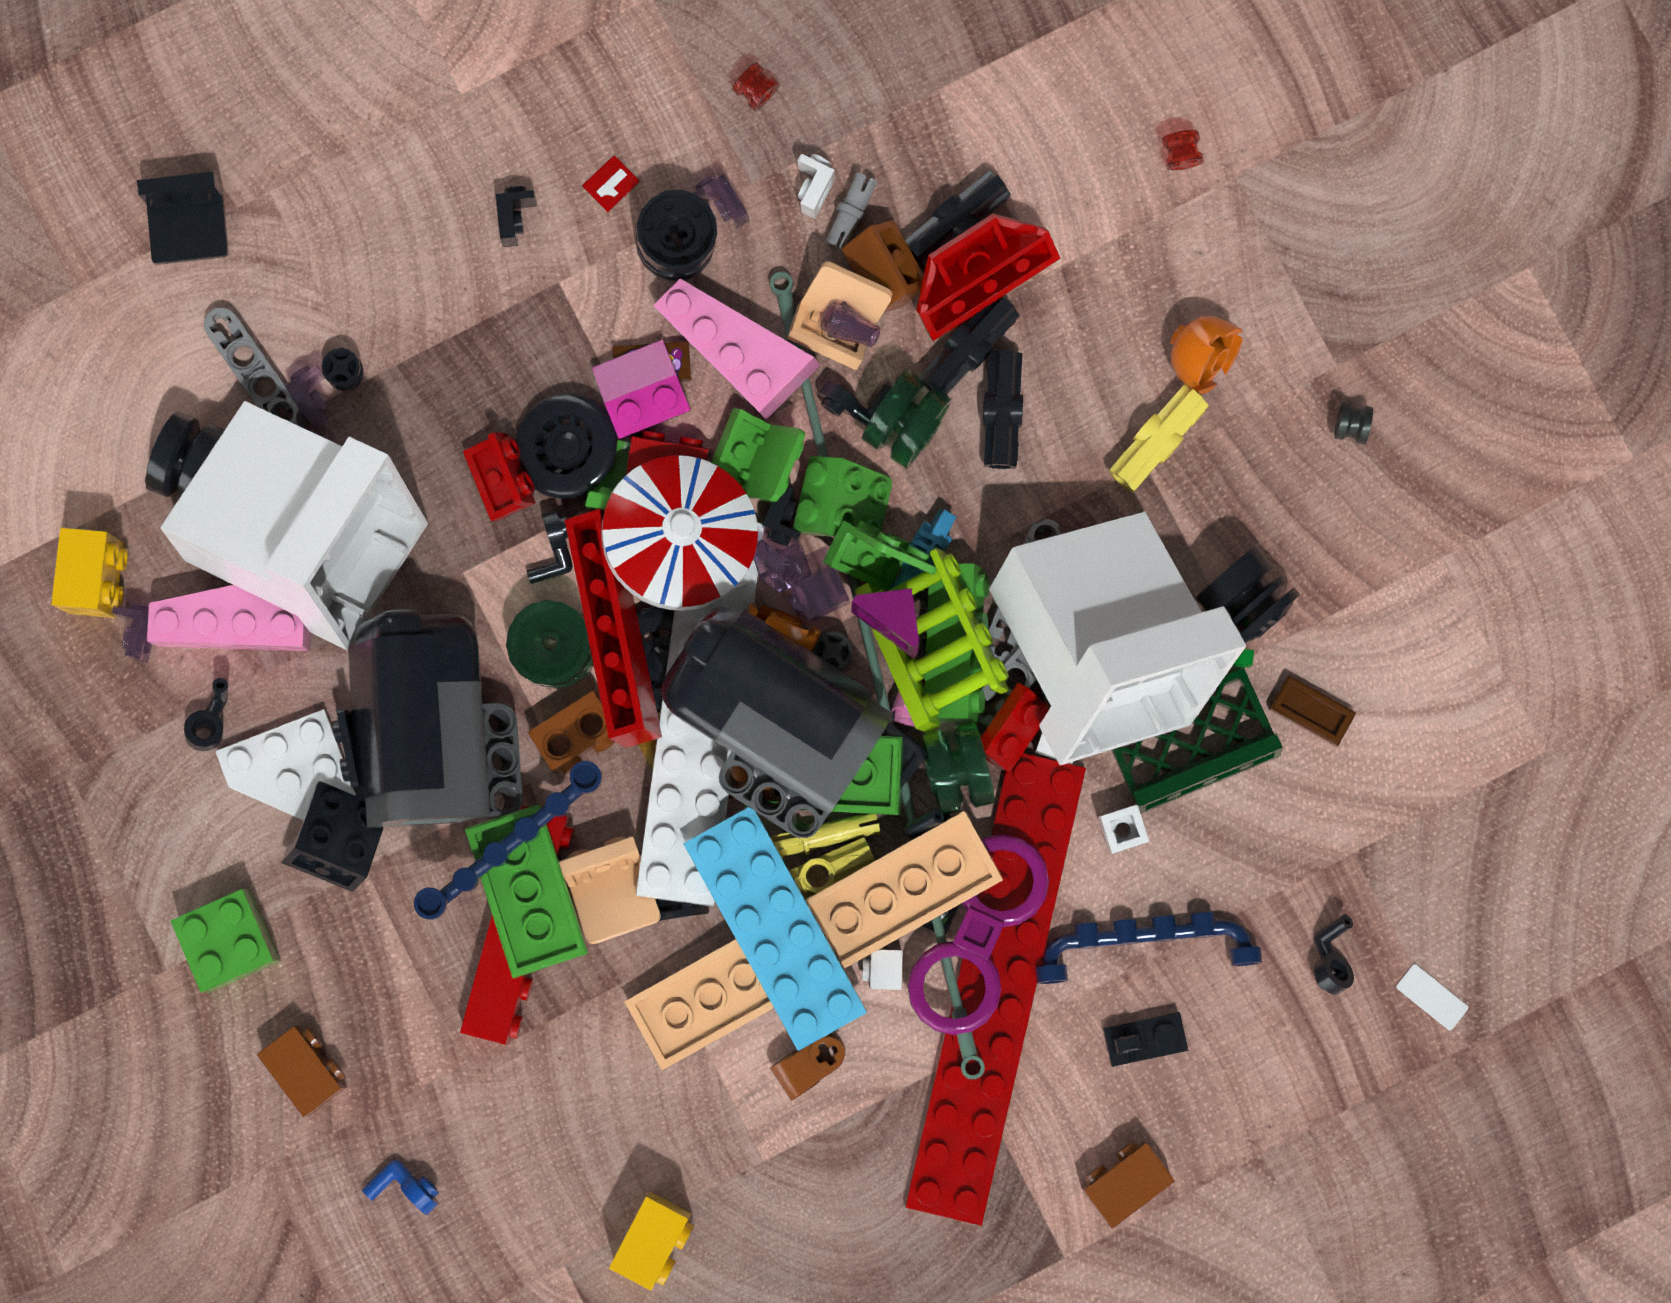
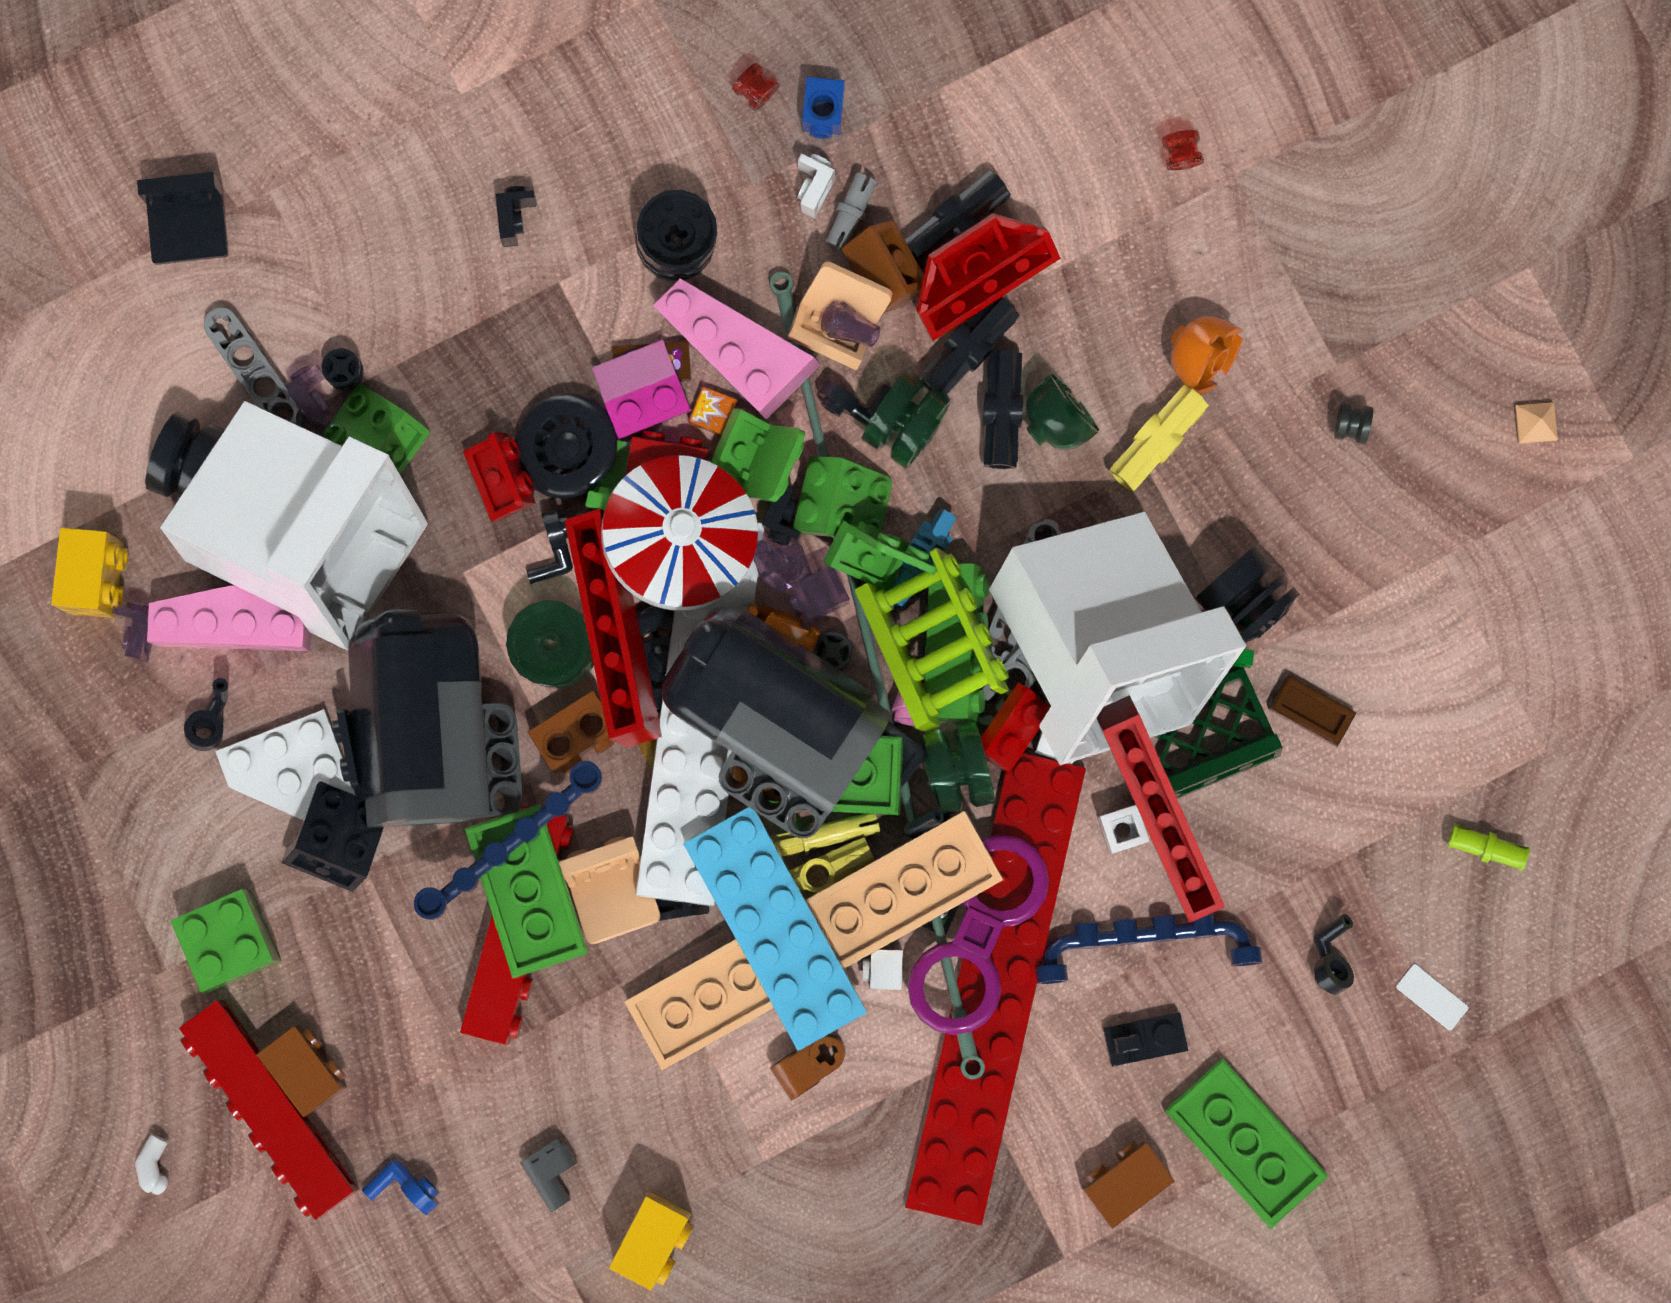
(147, 1168): none -> white arm
(276, 1125): none -> red brick
(378, 425): none -> bright green bracket
(544, 1167): none -> dark grey piece
(611, 183): red sticker -> none
(712, 411): none -> tile
(728, 203): clear purple bracket -> none
(823, 91): none -> blue brick
(891, 616): magenta slope -> none
(1058, 416): none -> clear green cylinder
(1159, 809): none -> red brick
(1246, 1143): none -> bright green tile
(1488, 847): none -> lime pin
(1536, 423): none -> light nougat slope

